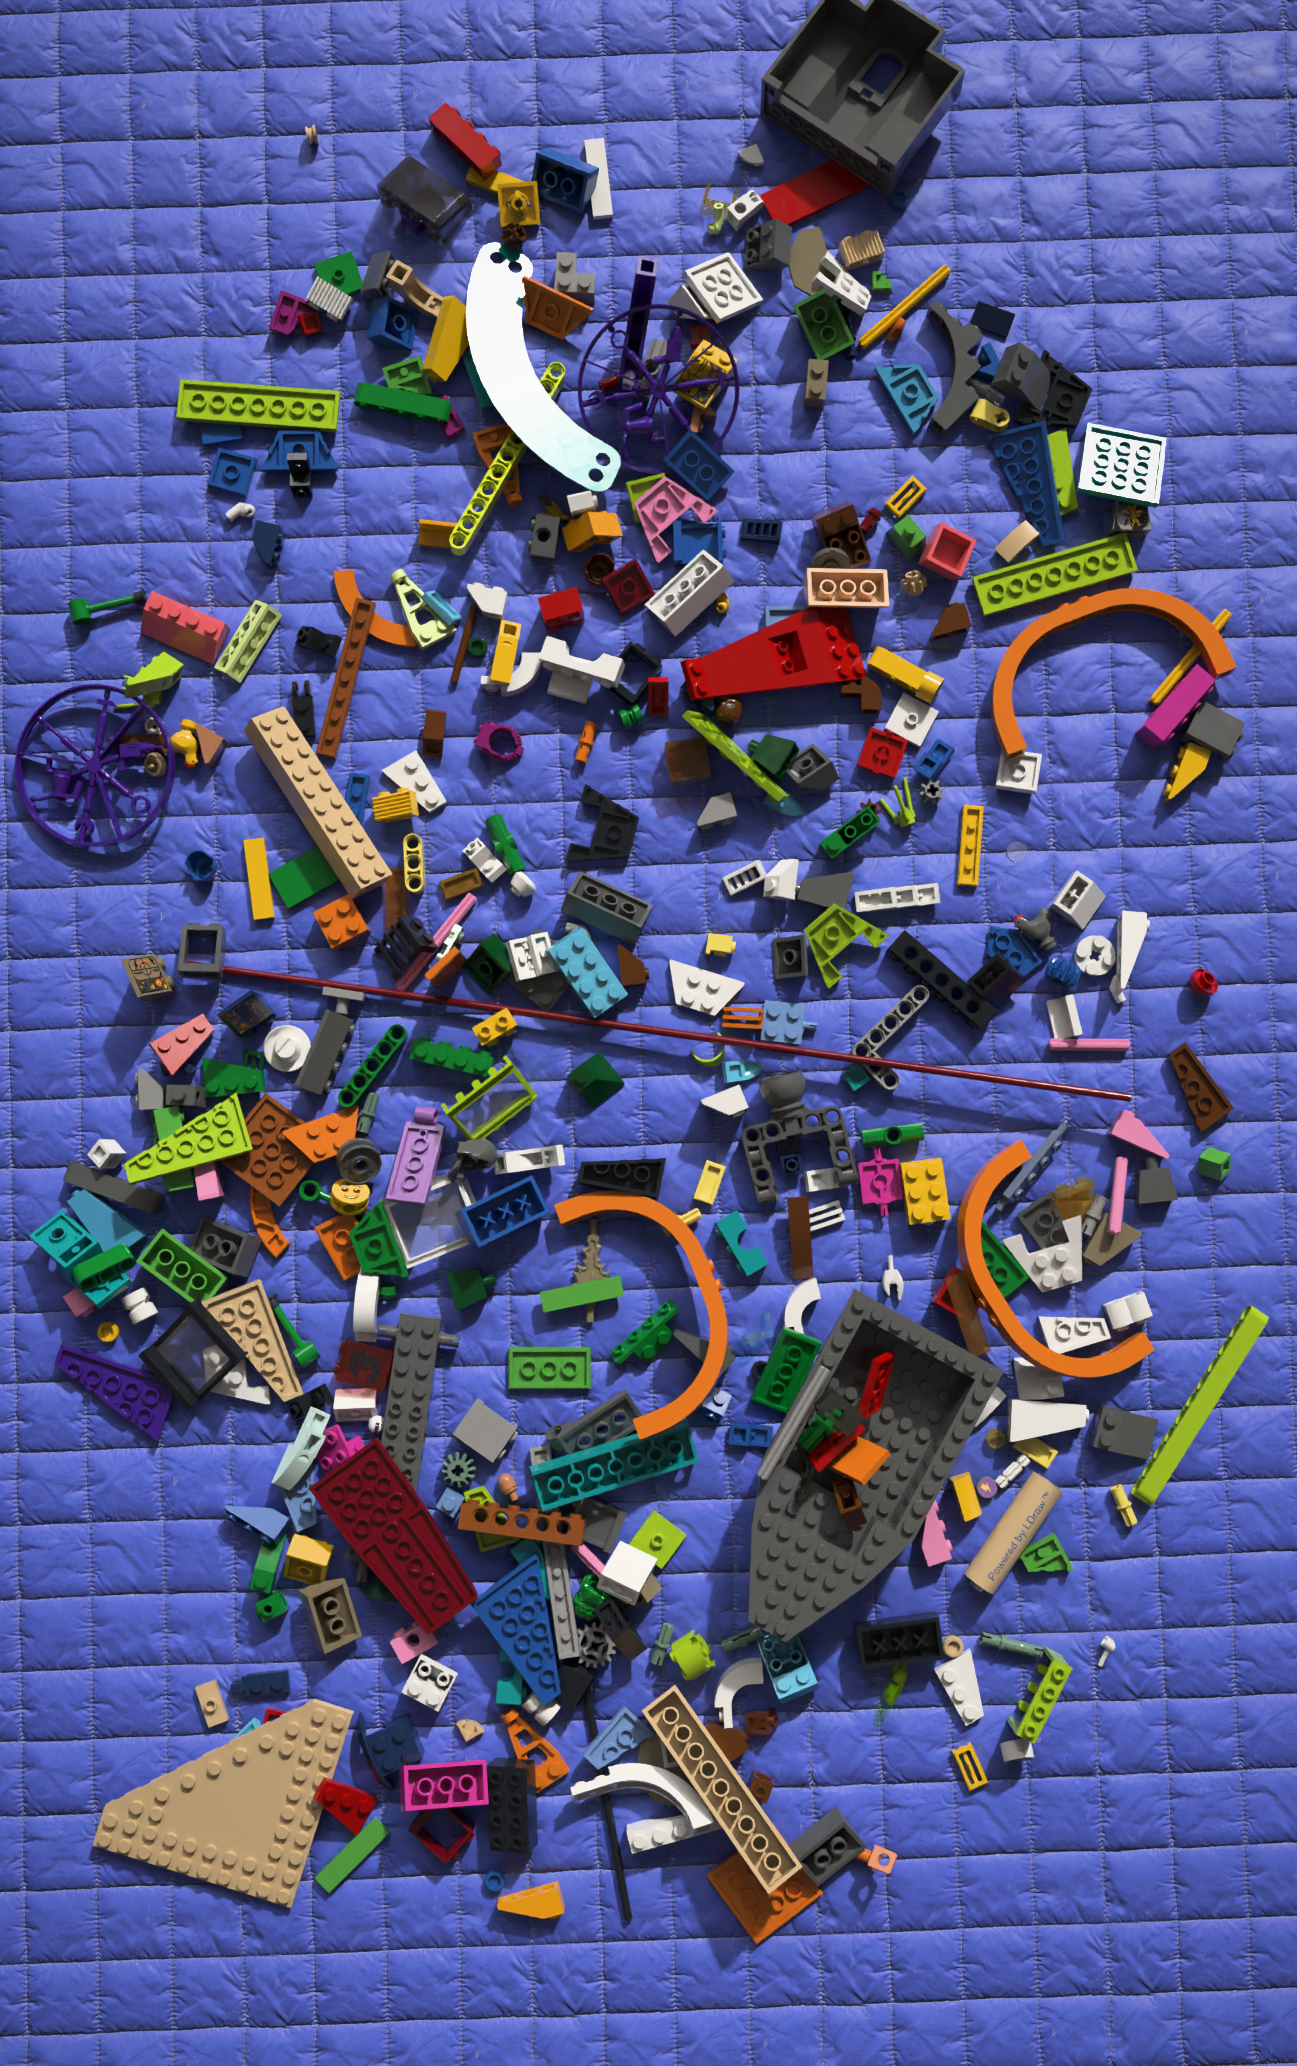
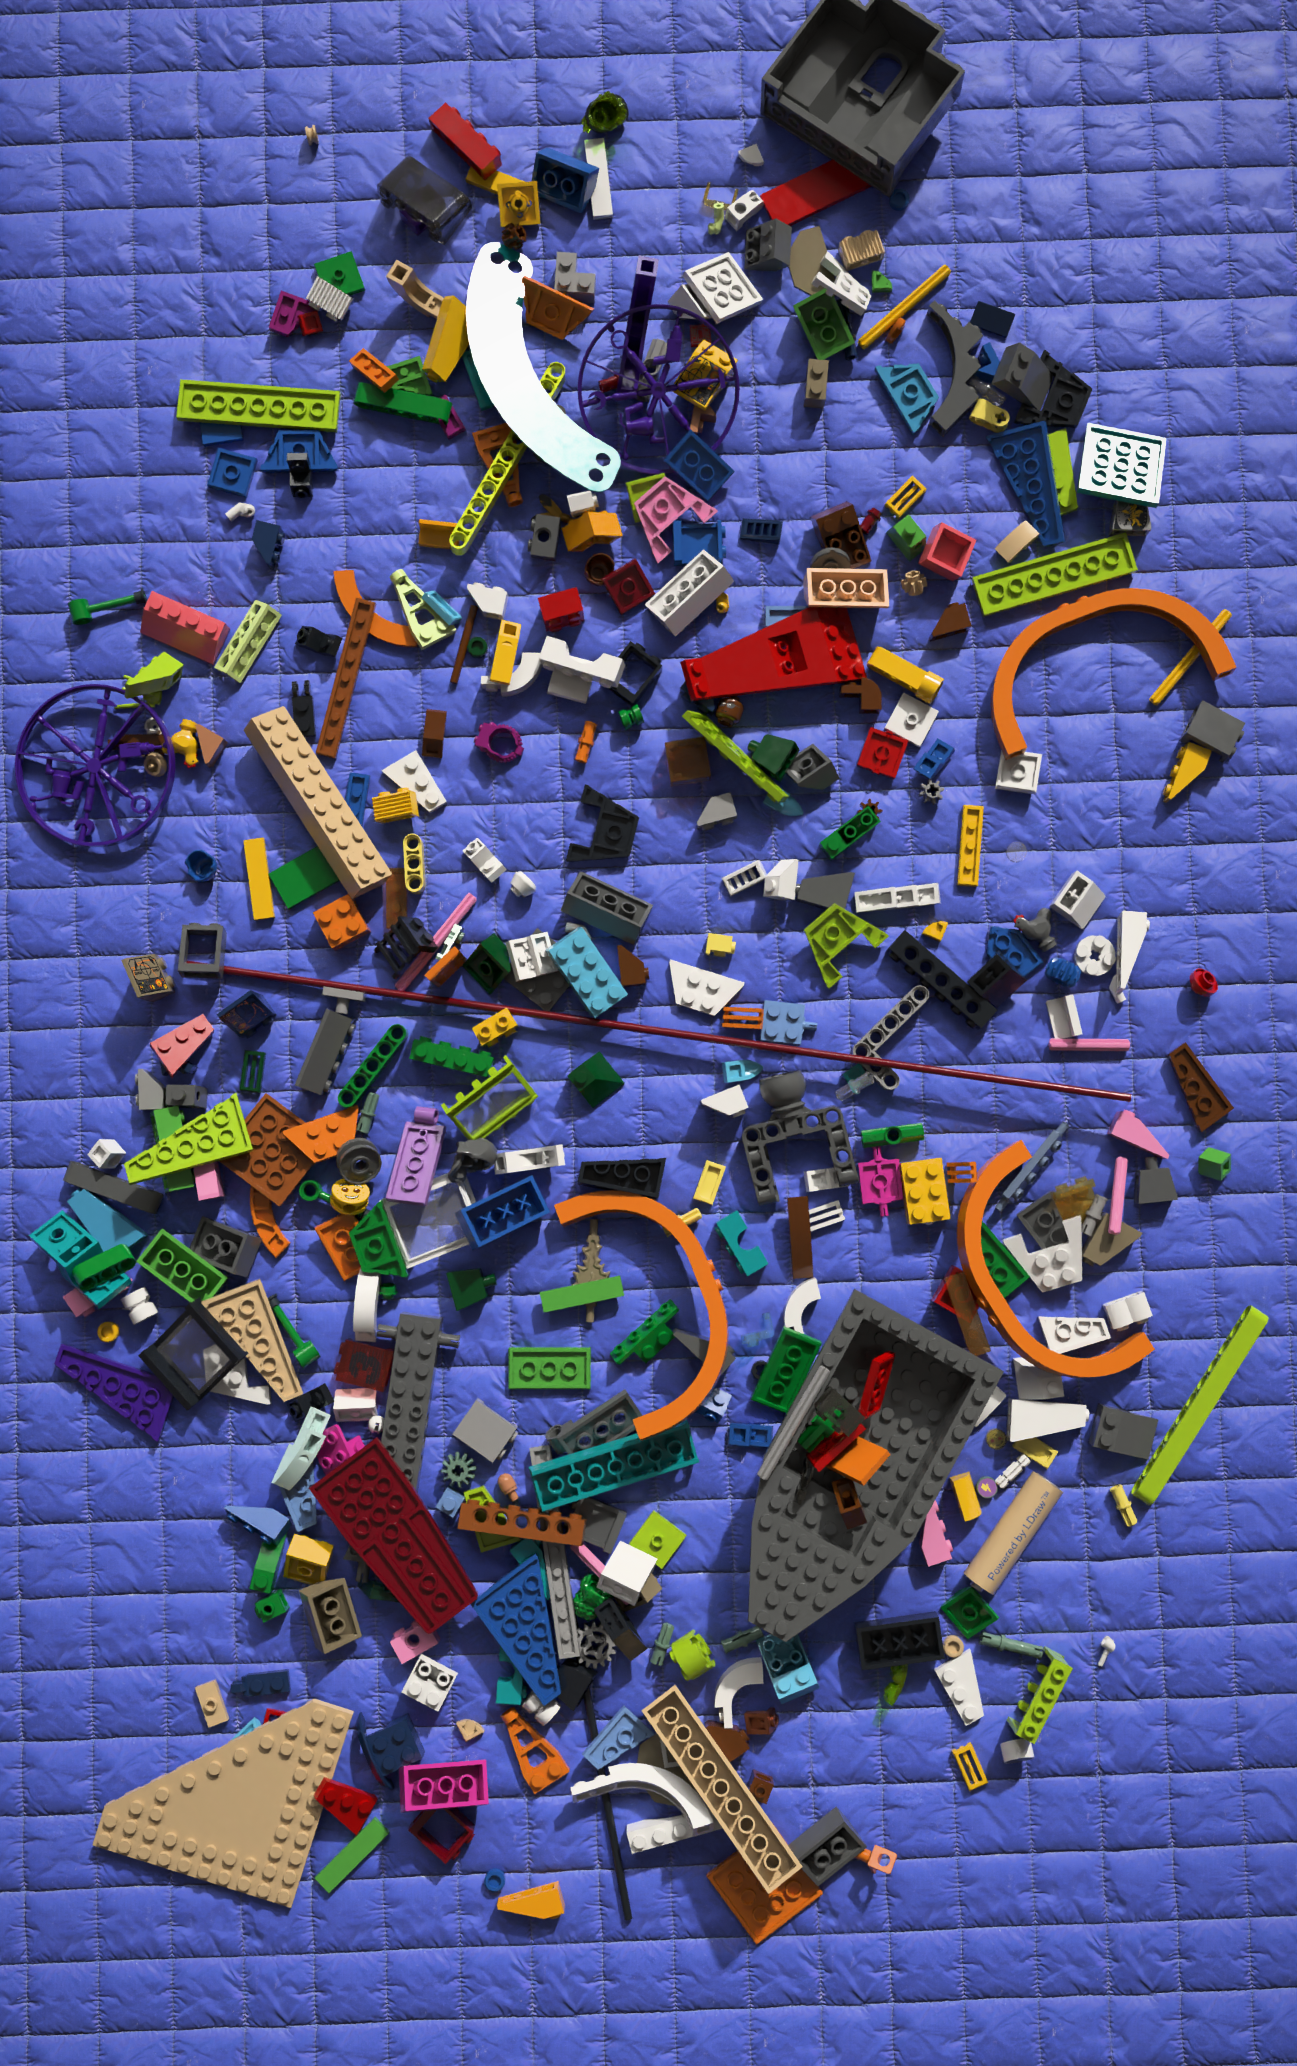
(226, 1079): green wing -> none
(286, 1048): white hat -> none
(374, 370): none -> orange plate
(375, 281): dark grey slope -> none
(392, 323): blue slope -> none
(461, 884): pearl gold tile -> none
(504, 844): green piece -> none
(512, 1805): black brick -> none
(605, 113): none -> clear neon green hair
(658, 696): red tile -> none
(714, 1061): lime helmet -> none
(789, 1156): dark blue slope -> none
(790, 957): dark grey slope -> none
(854, 1086): none -> clear axle
(890, 1277): white hand -> none
(905, 815): lime plant -> none
(935, 930): none -> yellow tile
(953, 1172): none -> orange tile
(969, 1611): none -> green slope
(1045, 1555): bright green wing -> none
(1176, 707): dark pink brick -> none

